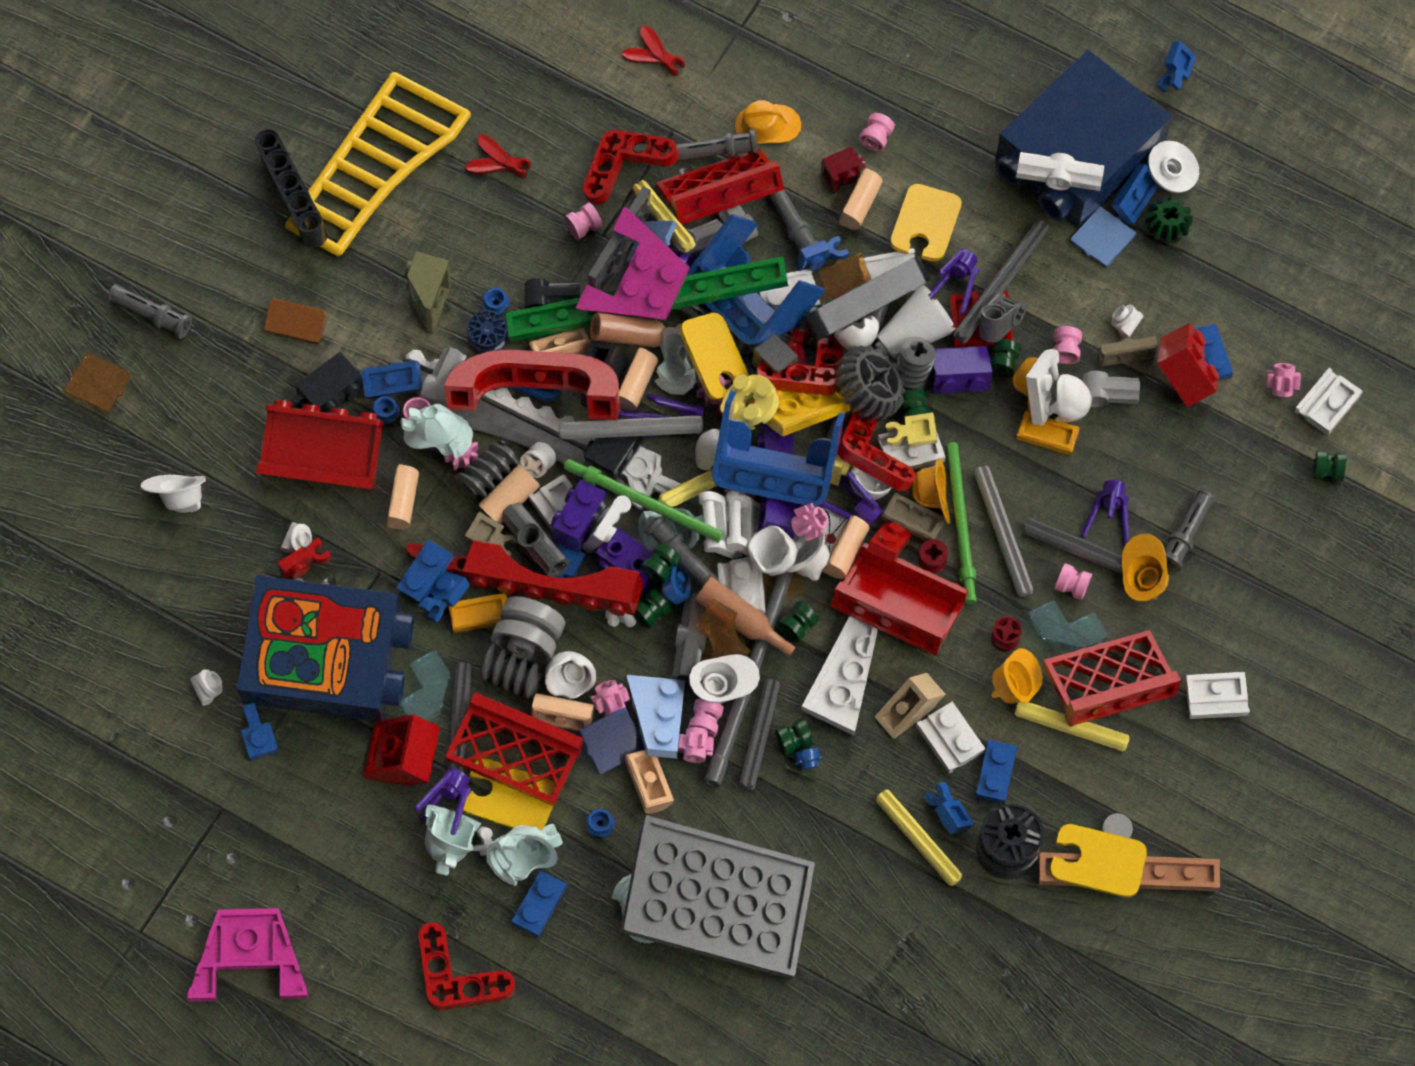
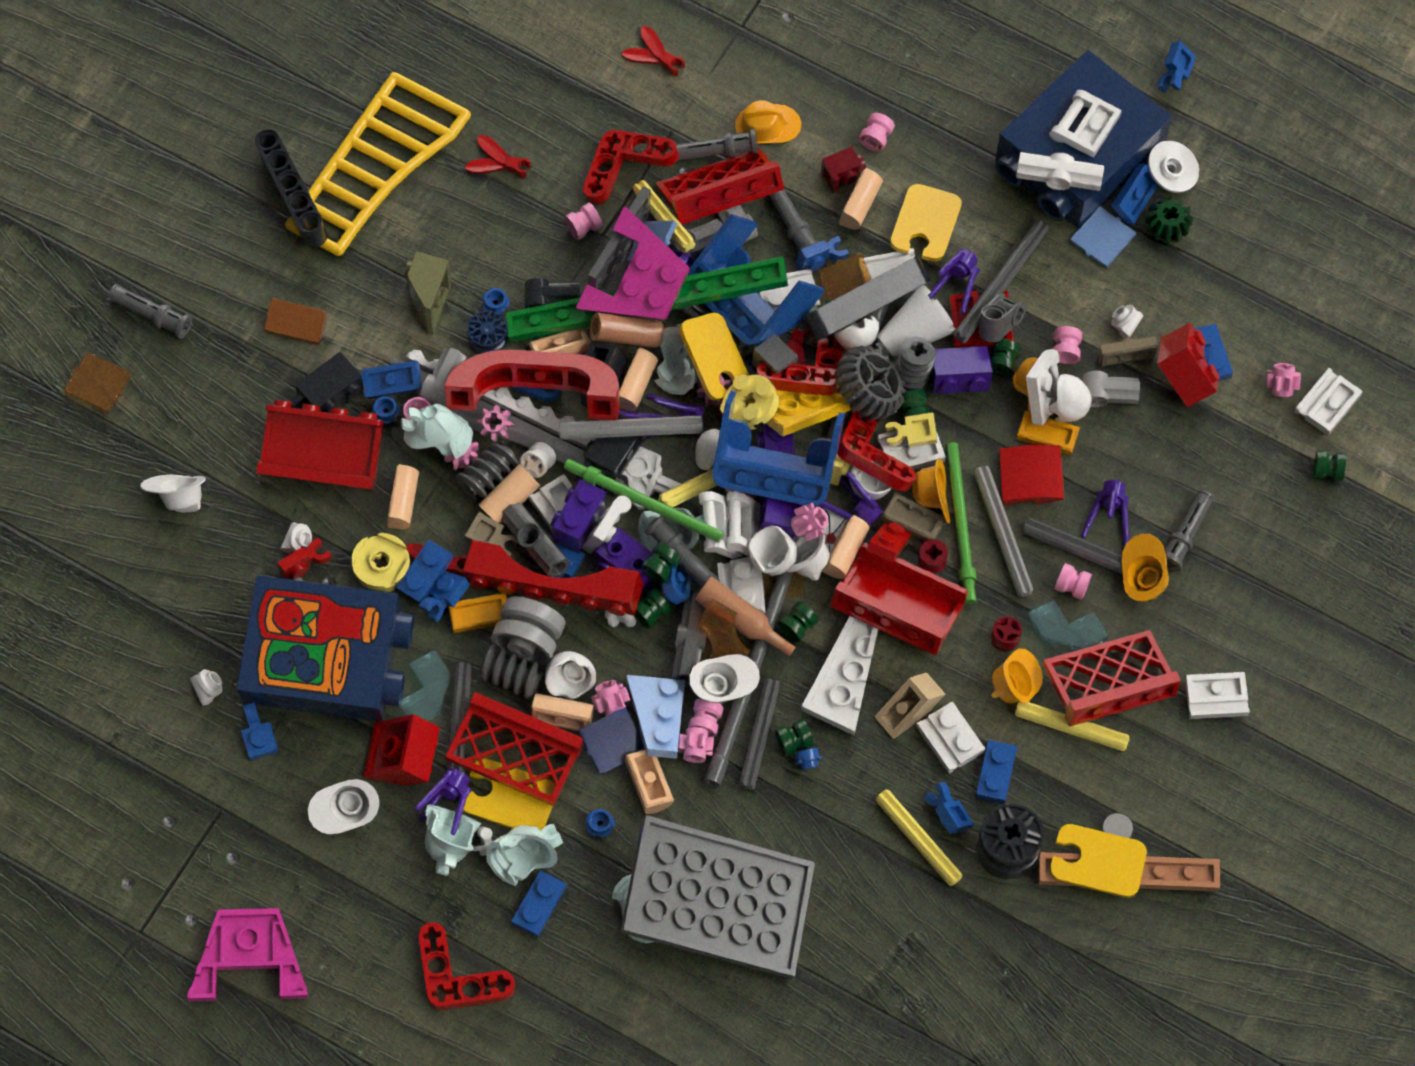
(343, 806): none -> white piece
(386, 577): none -> light yellow plate
(499, 429): none -> bright pink gear
(1031, 474): none -> red slope
(1092, 129): none -> white plate

